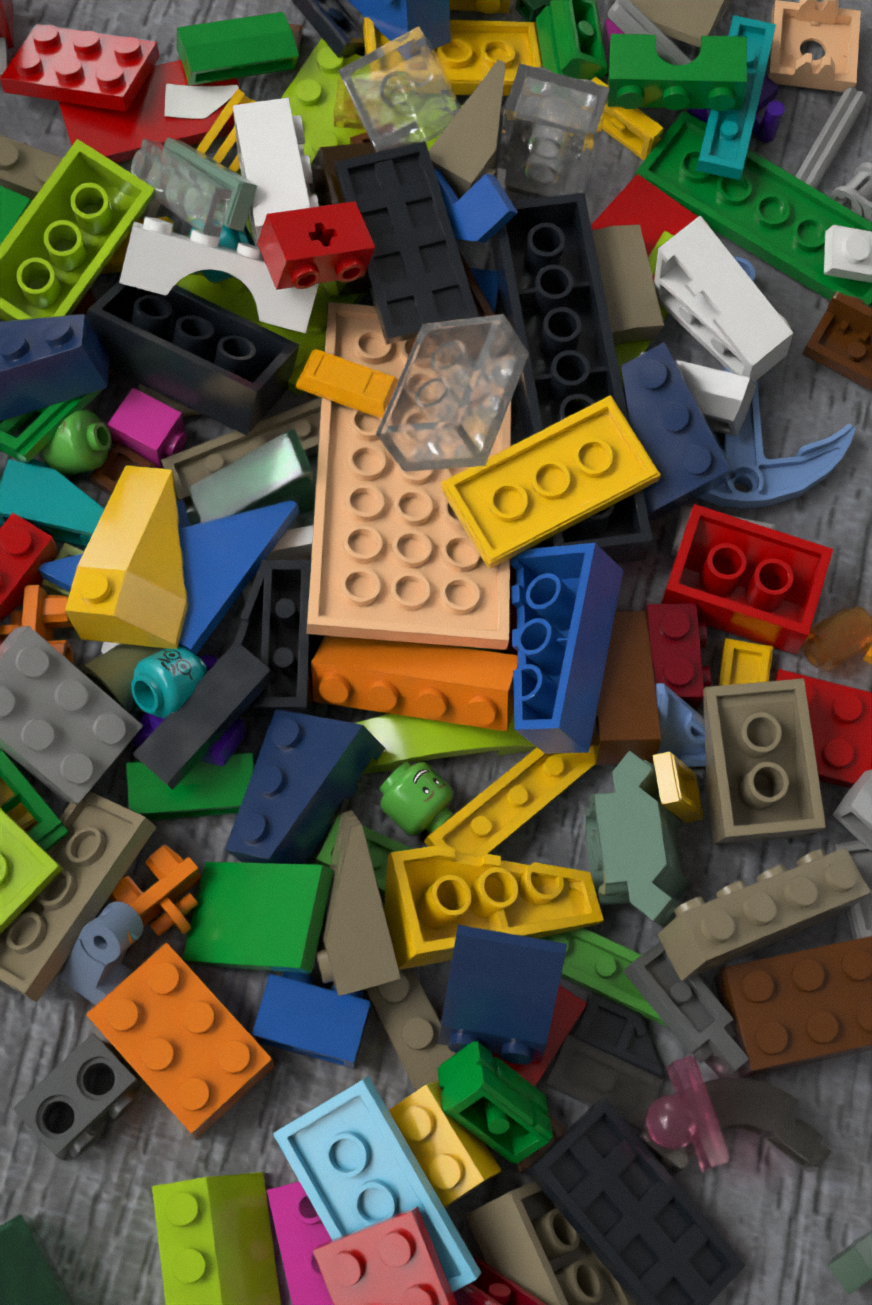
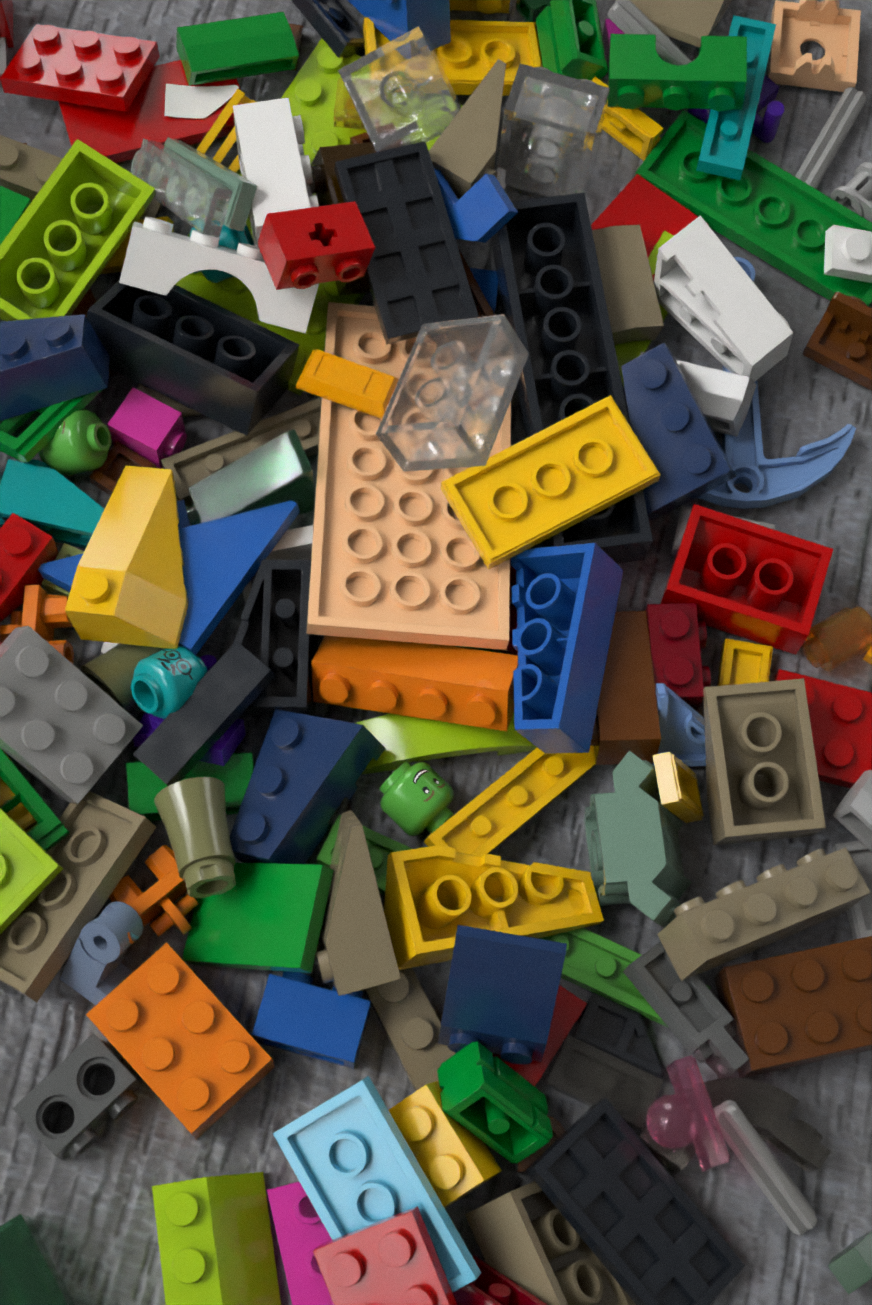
(199, 834): none -> olive plant
(764, 1168): none -> light grey axle

